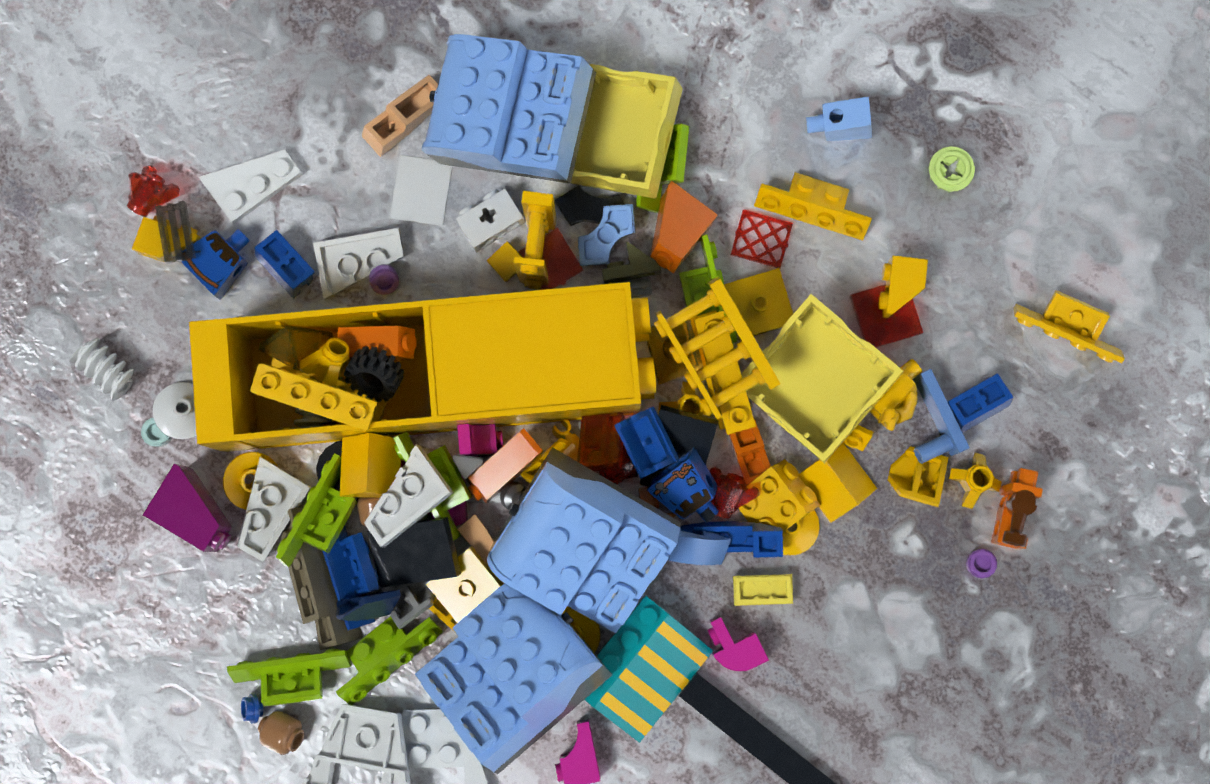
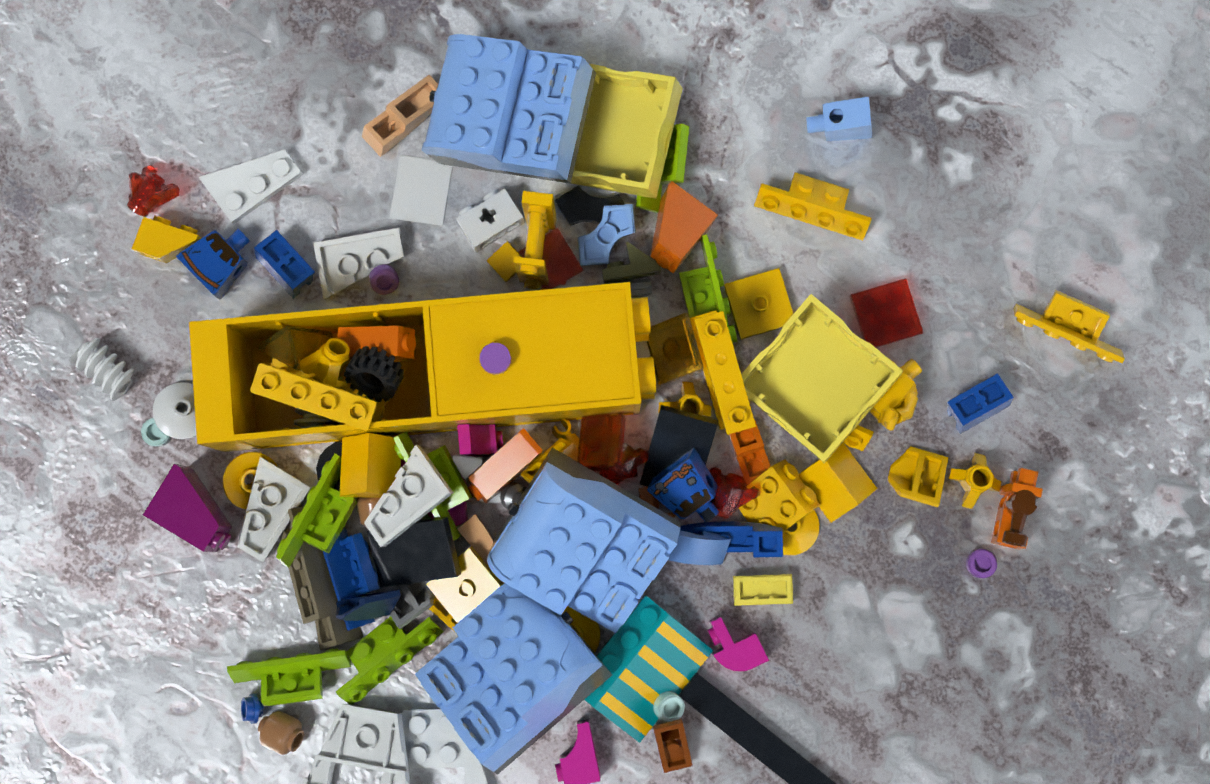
(171, 208): clear smoke tile -> none
(495, 358): none -> medium lavender tile
(646, 442): blue hinge -> none
(668, 706): none -> light aqua tile
(672, 745): none -> dark orange slope
(730, 323): yellow fence -> none
(756, 258): clear red window -> none
(904, 280): yellow slope -> none
(947, 156): yellowish green gear -> none
(951, 436): medium blue piece -> none

